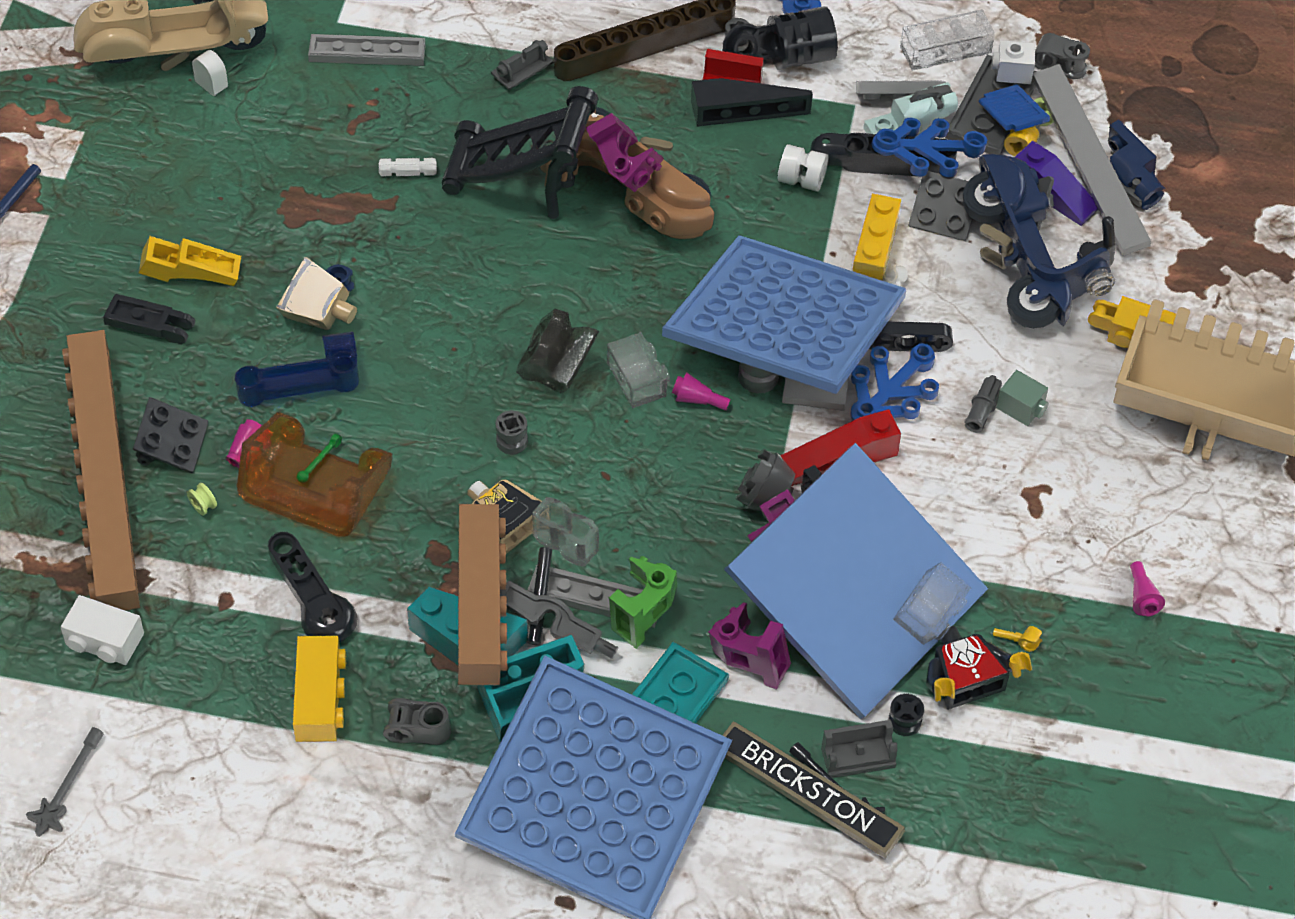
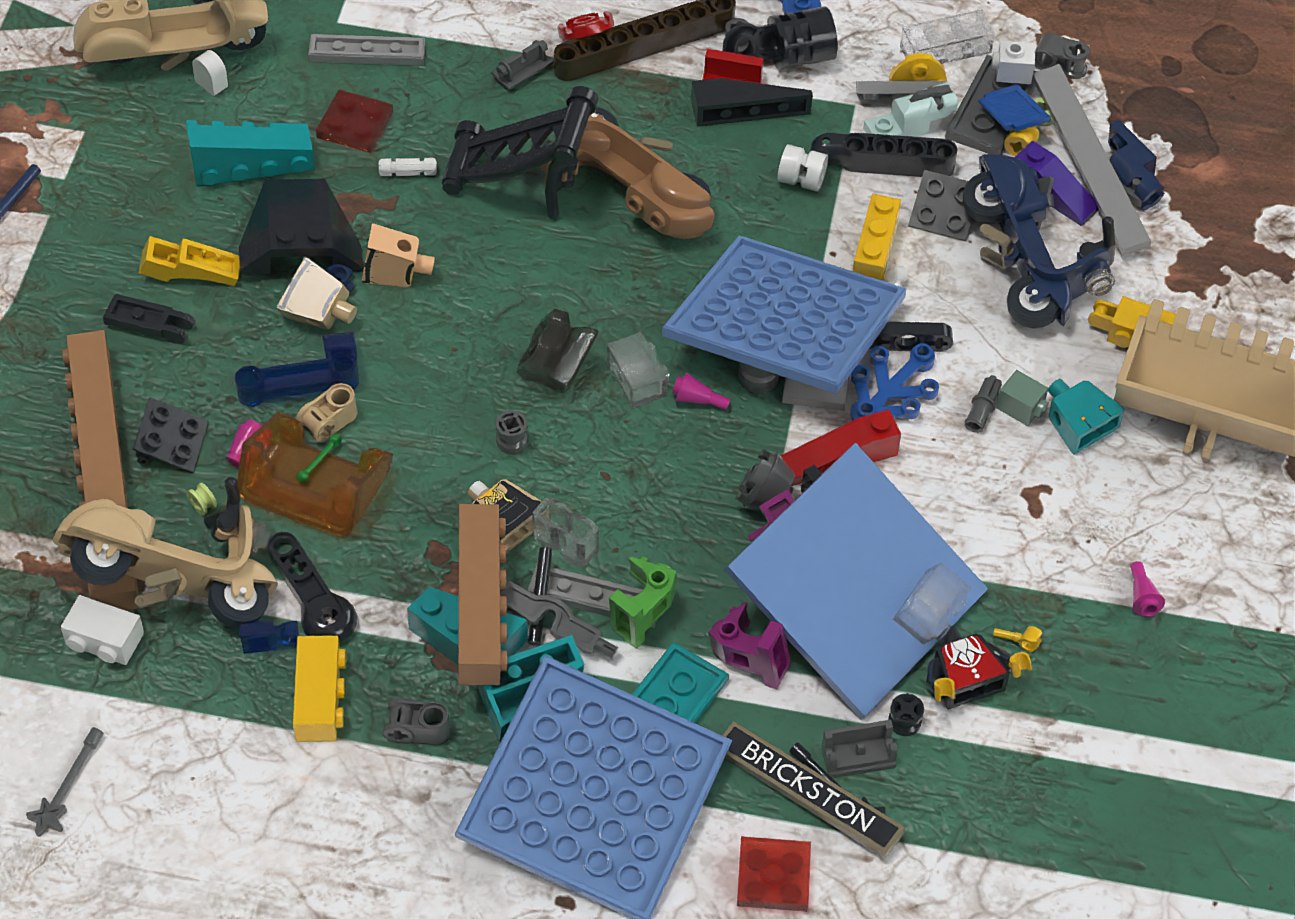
(117, 542): none -> piece
(248, 151): none -> teal wedge
(264, 636): none -> clear blue plate
(297, 221): none -> black wedge
(325, 415): none -> tan piece
(354, 121): none -> clear red plate
(393, 258): none -> light nougat torso
(585, 25): none -> red tile
(613, 142): magenta tile -> none
(774, 874): none -> clear red plate
(892, 142): blue plant -> none
(918, 68): none -> yellow plate
(1082, 413): none -> teal torso

